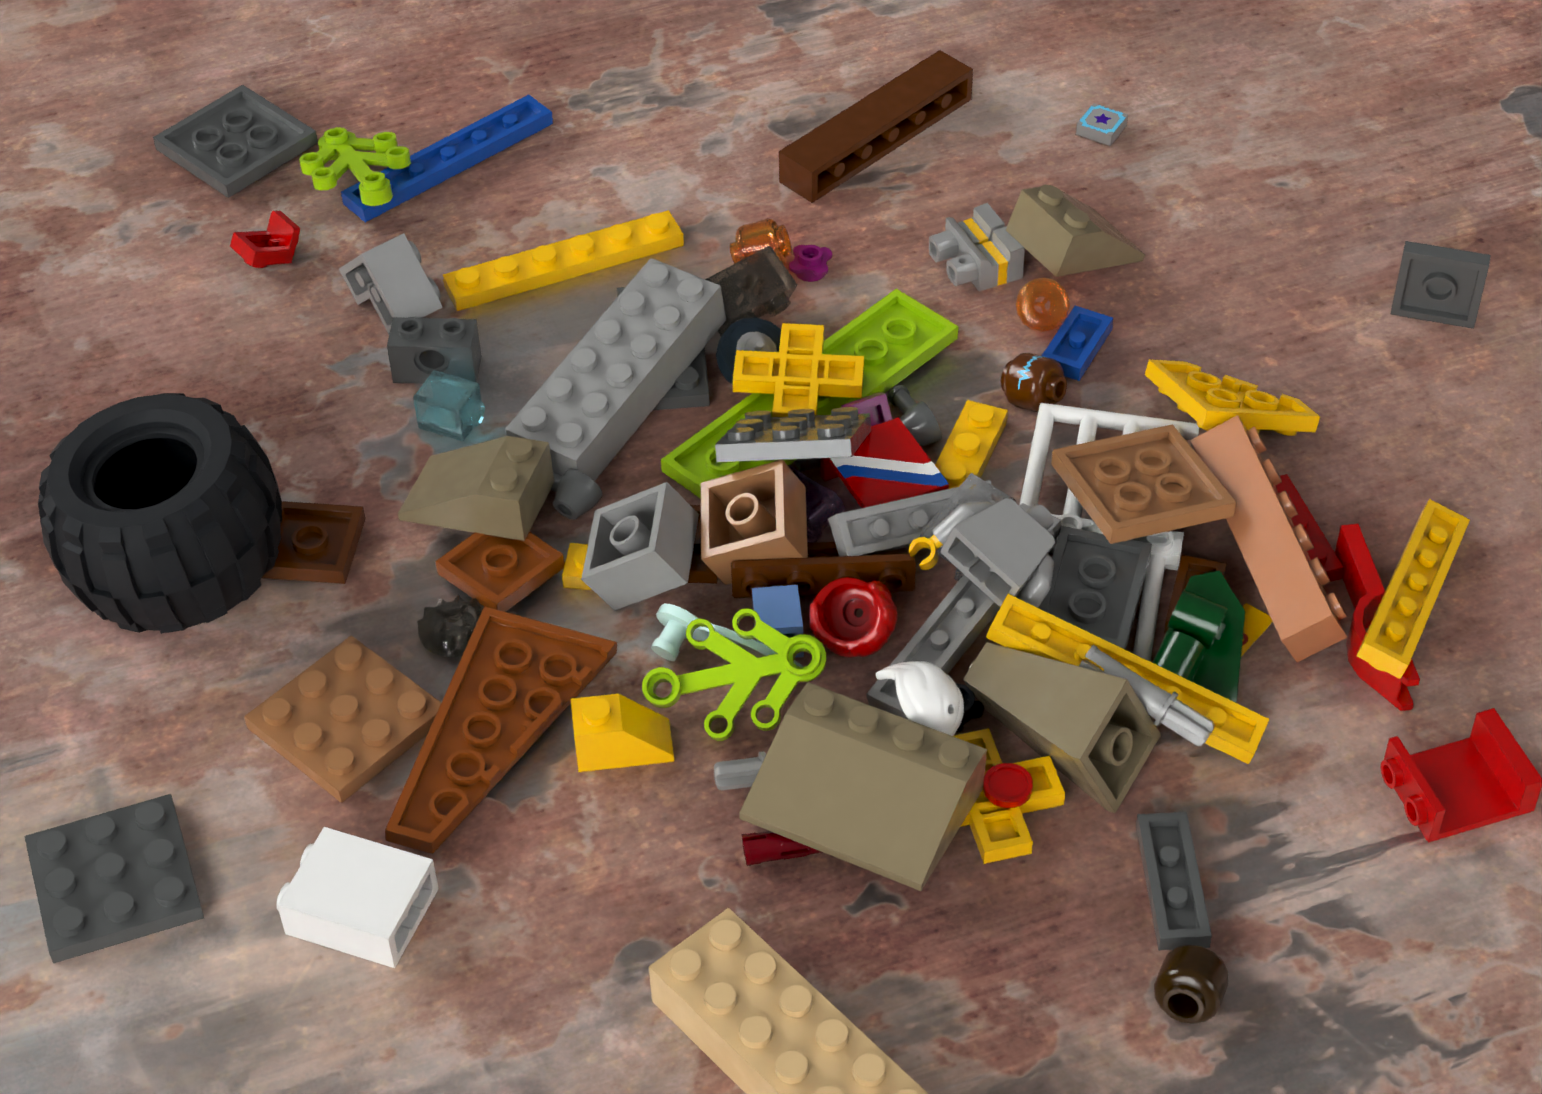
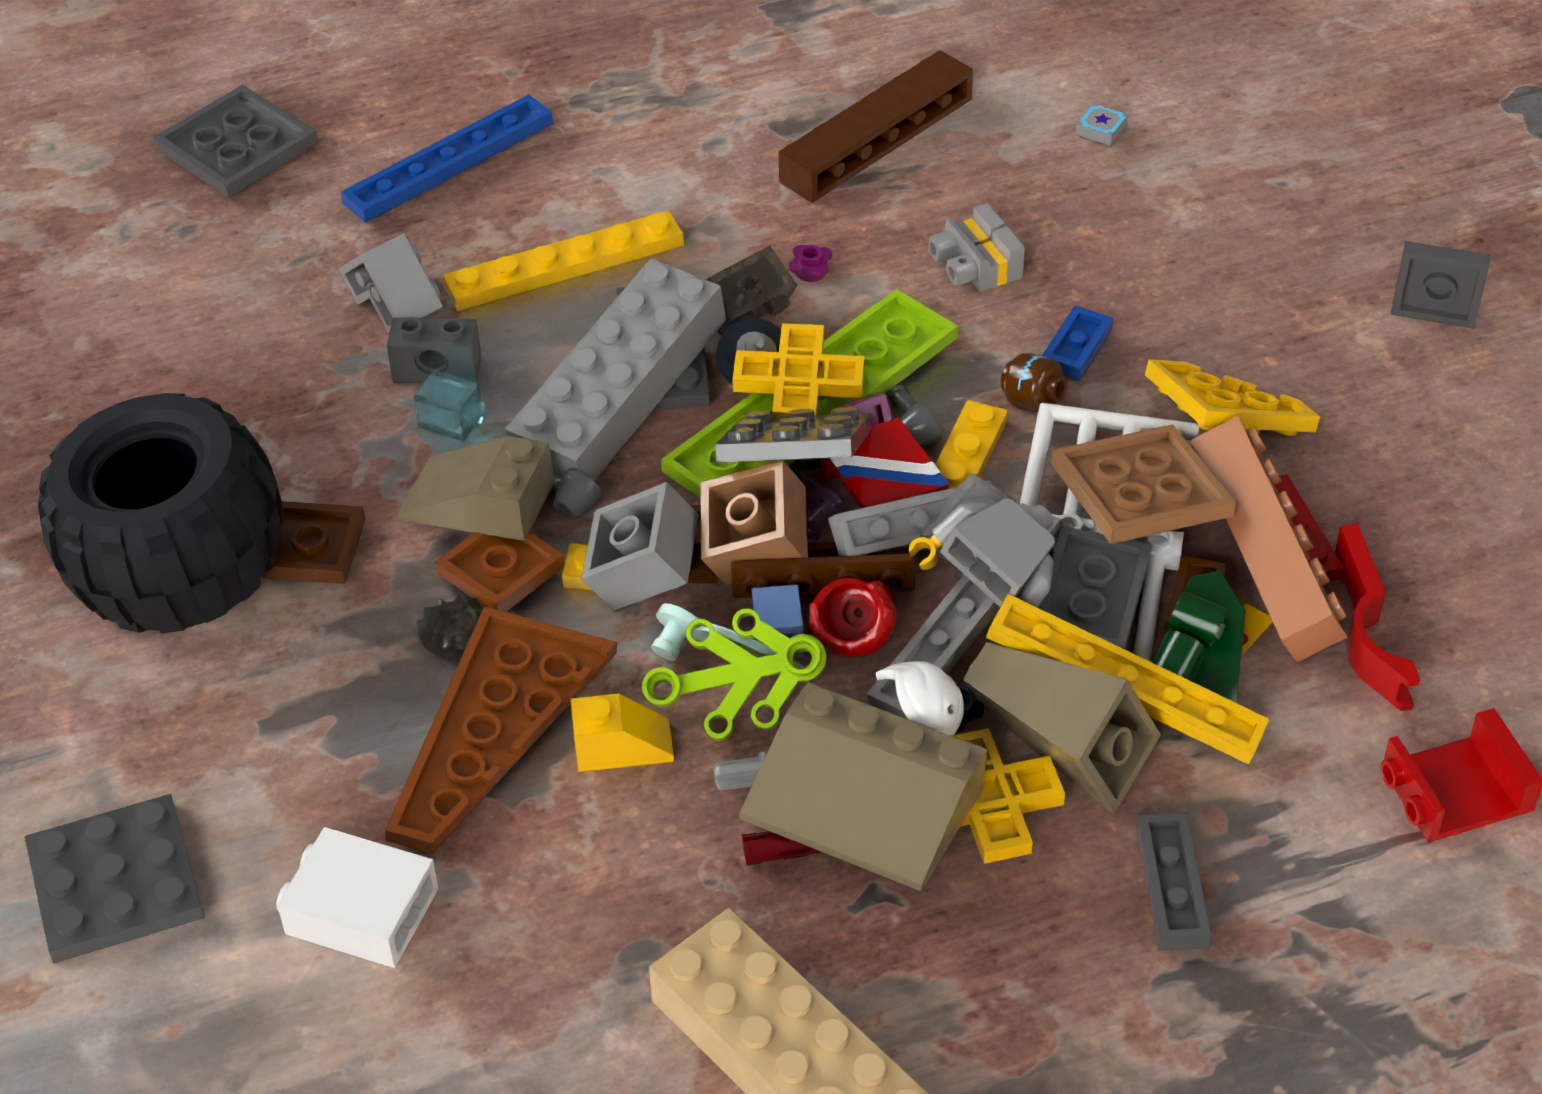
(269, 246): red bracket -> none
(340, 146): lime plant -> none
(345, 718): medium nougat plate -> none
(759, 235): clear orange head -> none
(1007, 785): red piece -> none
(1058, 304): clear orange head -> none
(1067, 233): dark tan slope -> none
(1158, 703): light grey axle -> none
(1191, 984): dark brown head -> none
(1413, 589): yellow plate -> none

